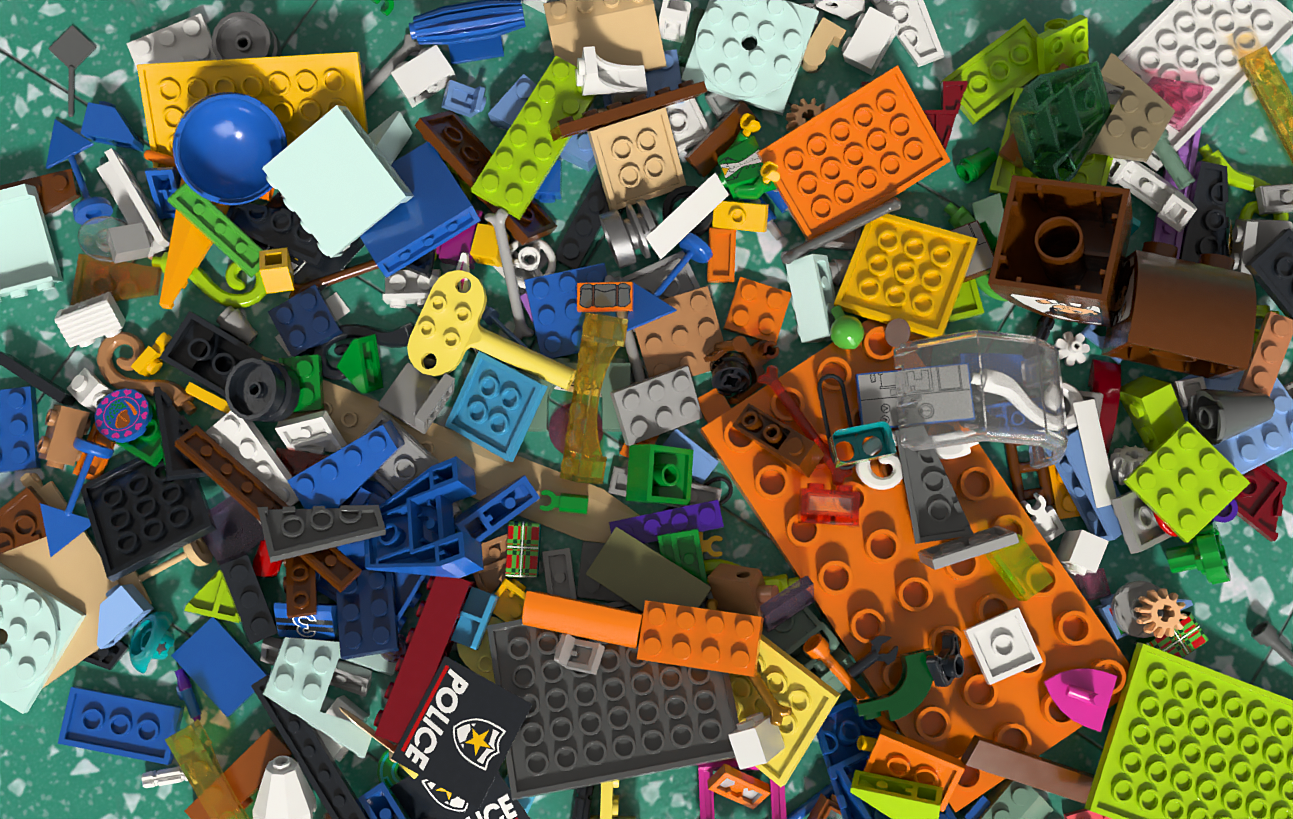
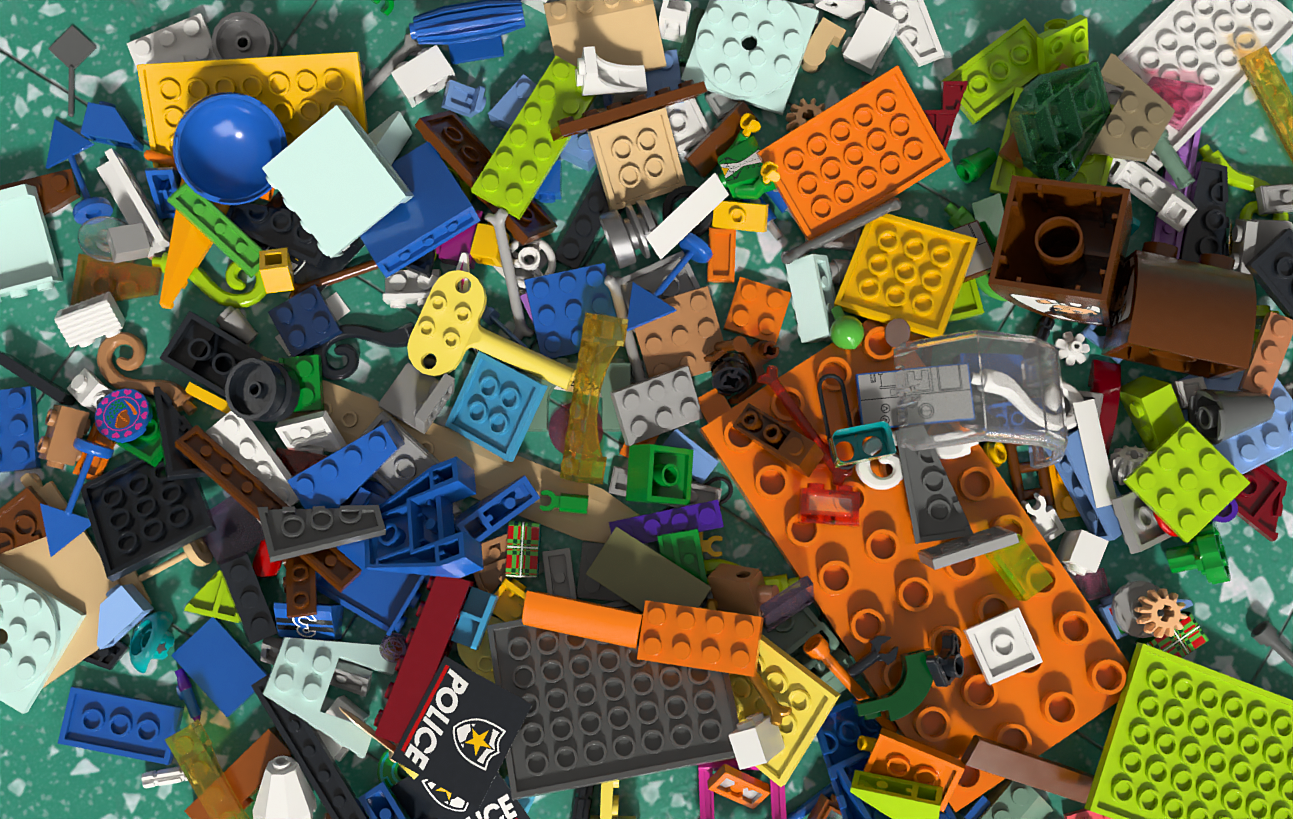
(149, 361): yellow plate -> none
(362, 364): green slope -> none
(368, 616): dark blue plate -> none
(578, 654): light grey bracket -> none
(605, 297): tile -> none
(996, 452): none -> yellow plate
(1082, 695): dark pink shield -> none

